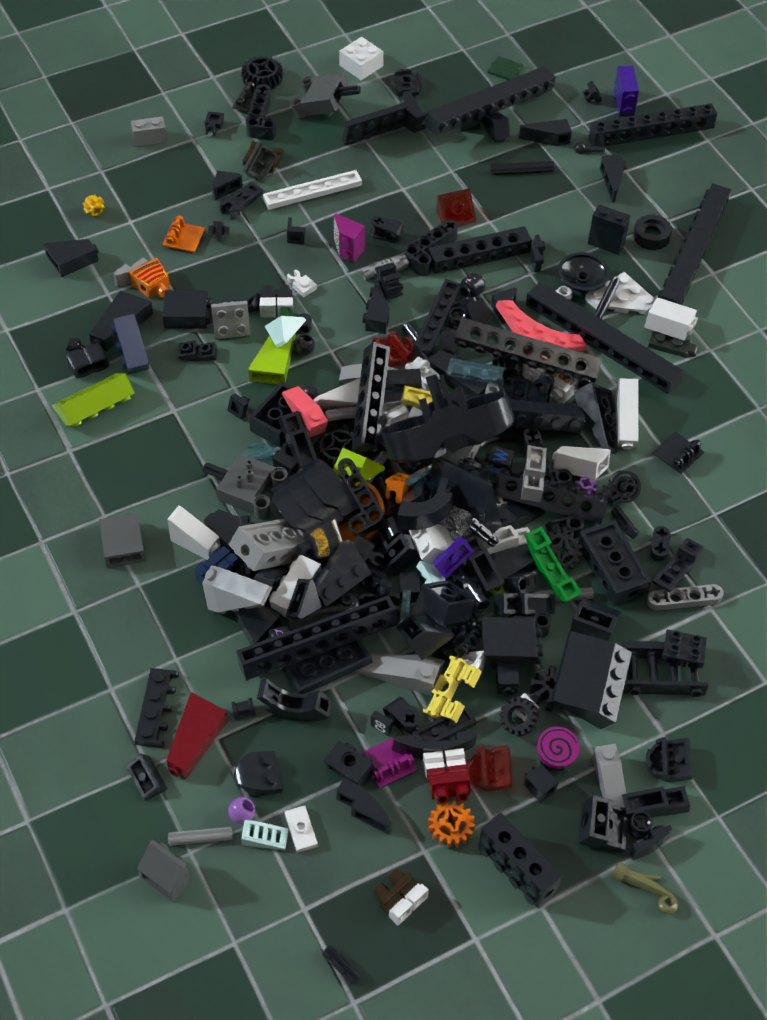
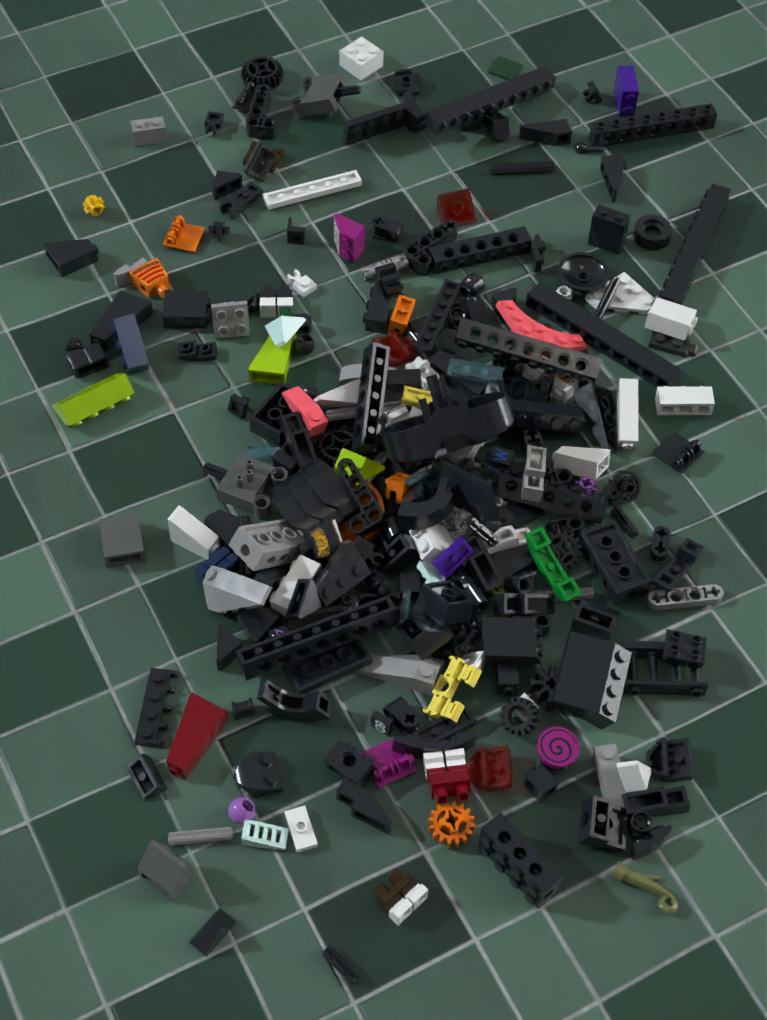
(212, 932): none -> black slope
(226, 647): none -> black slope
(401, 314): none -> orange hinge
(634, 775): none -> white slope
(684, 400): none -> white brick

